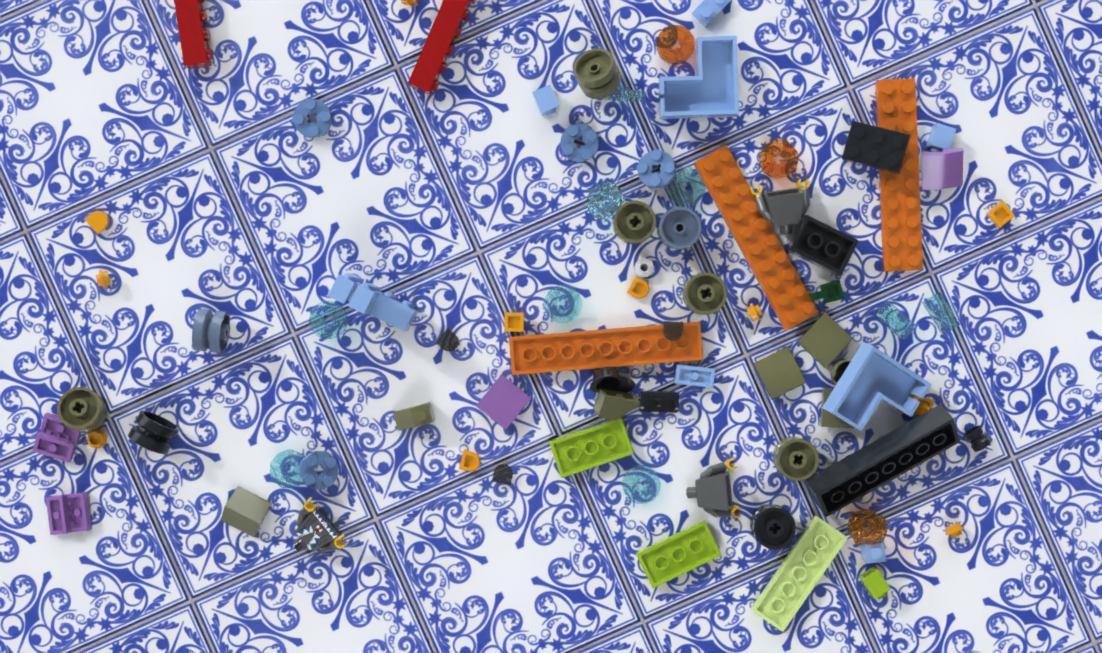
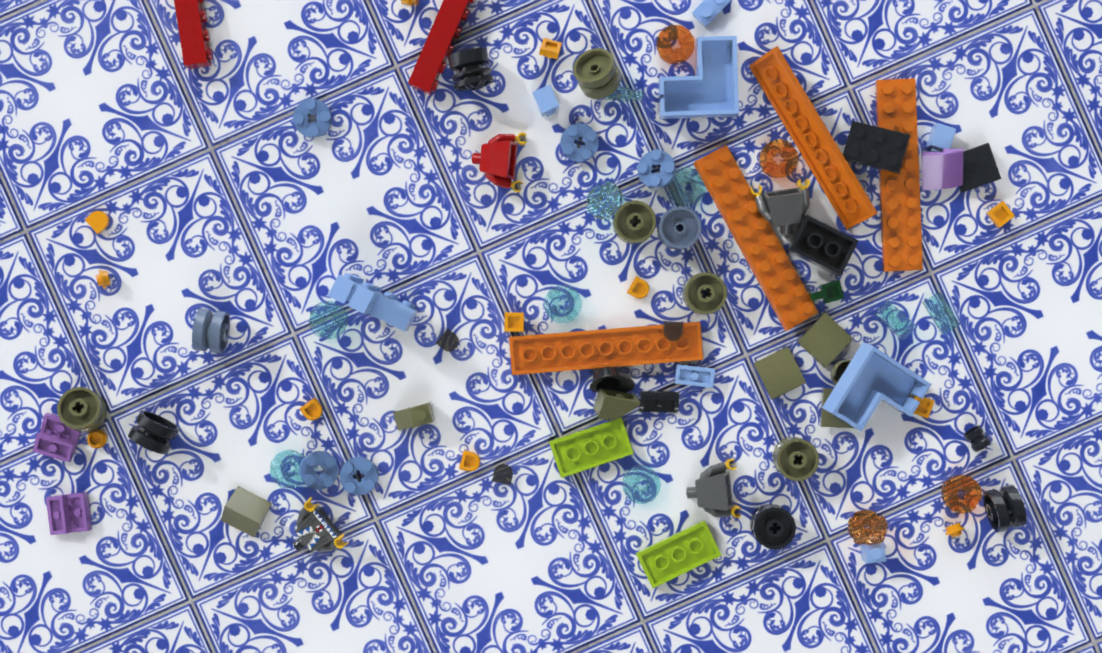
(312, 409): none -> light orange tile
(365, 467): none -> medium blue plate
(470, 64): none -> black wheel
(499, 159): none -> red torso
(503, 402): medium lavender slope -> none
(550, 48): none -> light orange plate
(639, 272): white plate -> none
(754, 312): light orange plate -> none
(799, 573): yellowish green plate -> none
(812, 138): none -> orange plate
(874, 583): lime brick -> none
(883, 460): black brick -> none
(970, 499): none -> clear orange plate
(978, 168): none -> black slope
(1004, 508): none -> black wheel

